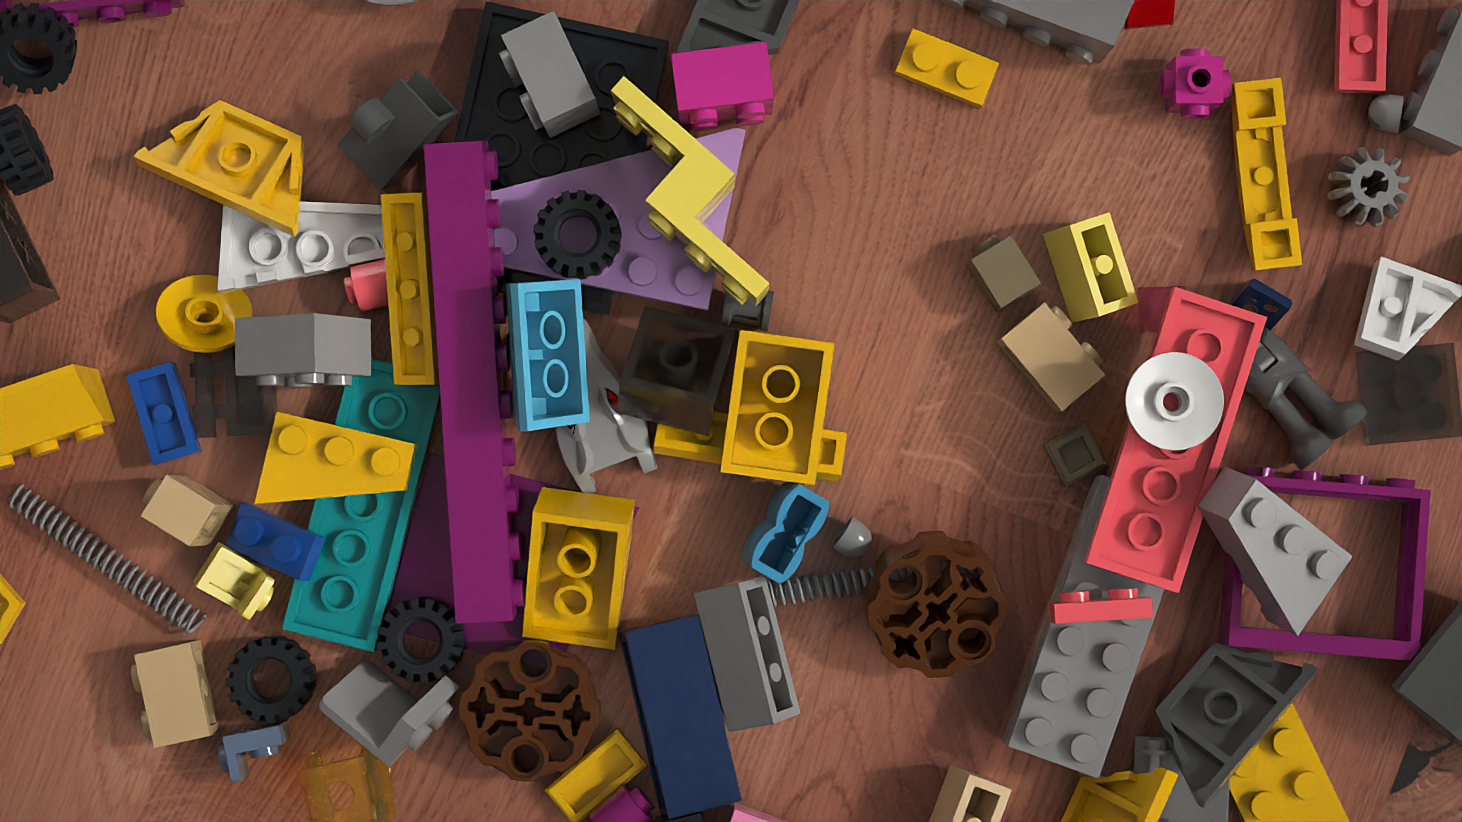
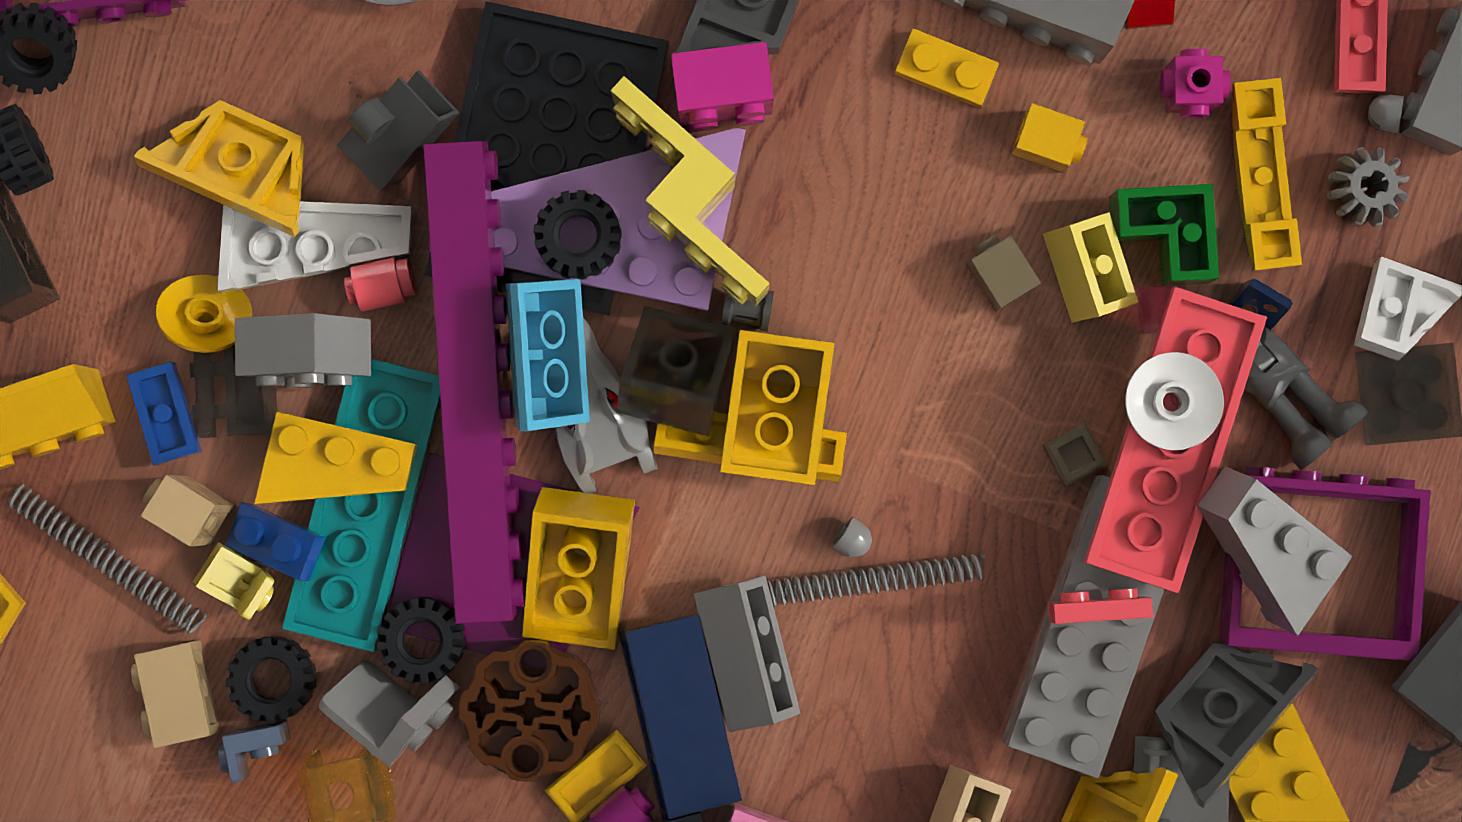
(410, 288): yellow plate -> none
(554, 81): light grey brick -> none
(791, 520): dark azure brick -> none
(966, 604): reddish brown connector -> none
(1050, 138): none -> yellow brick
(1052, 356): tan brick -> none
(1180, 221): none -> green brick

